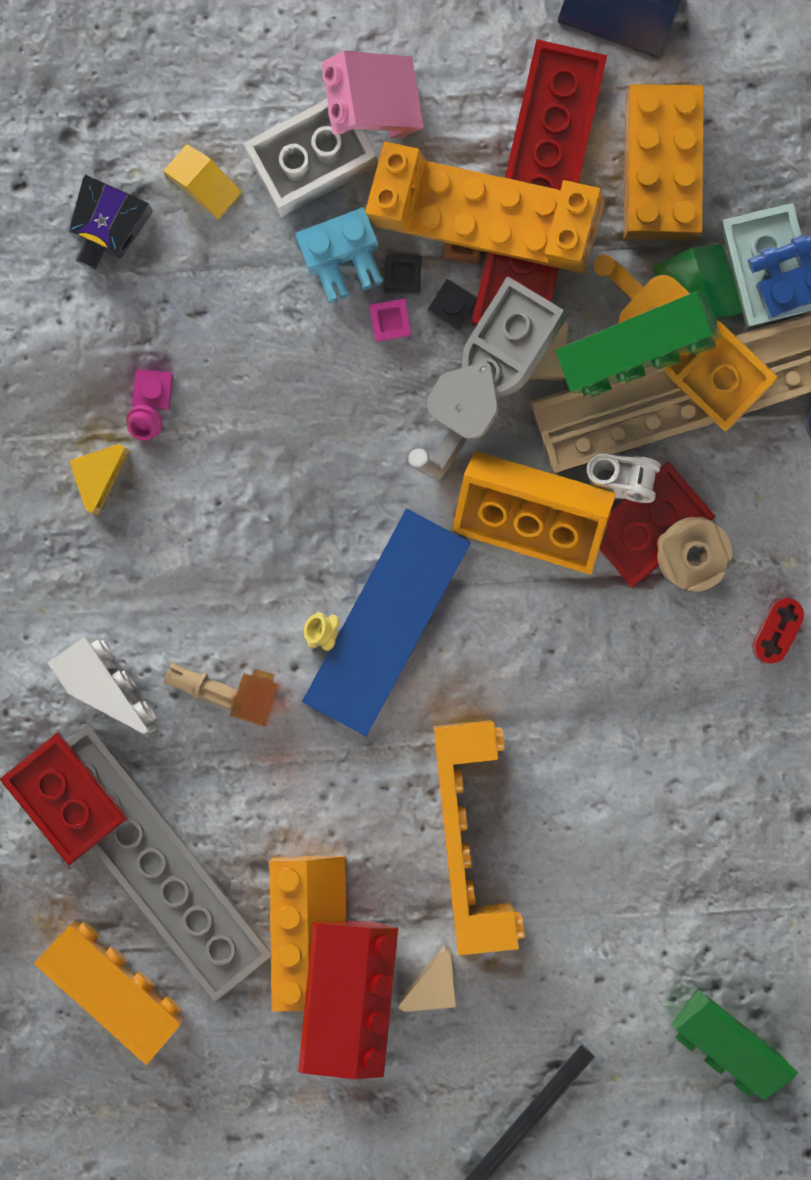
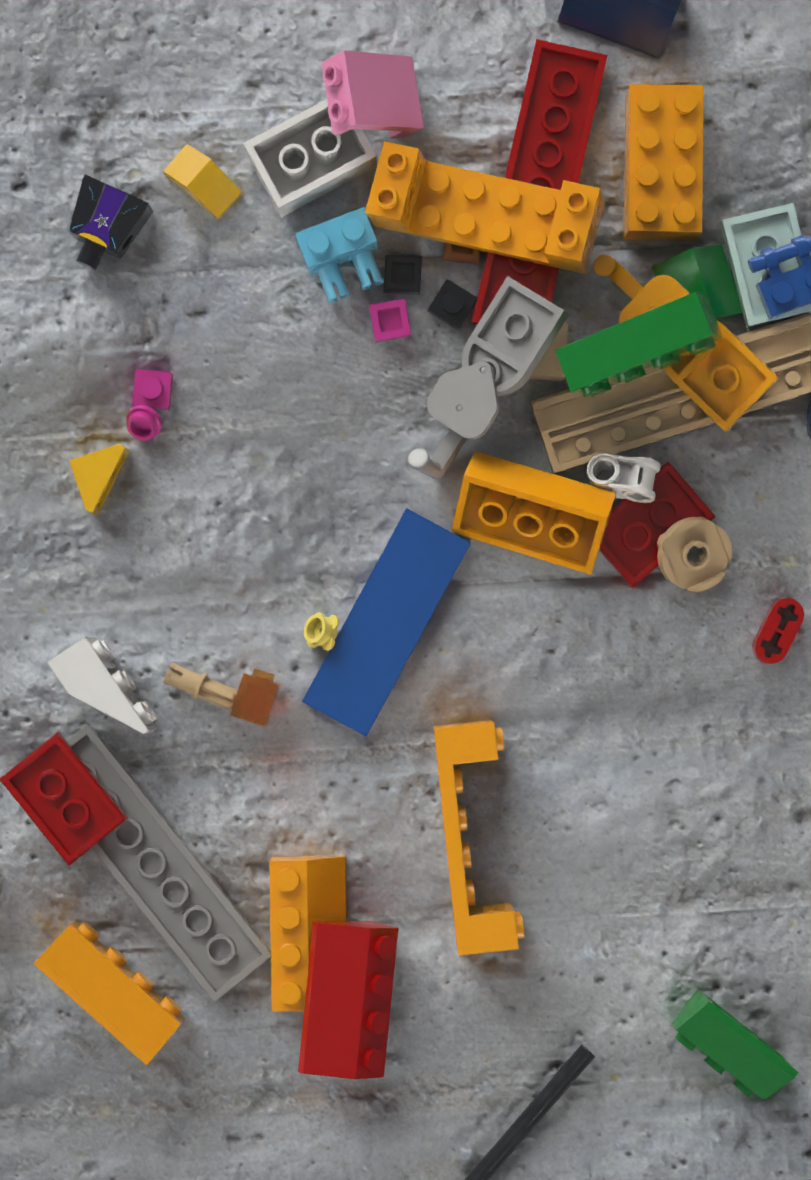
(432, 987): tan slope -> none

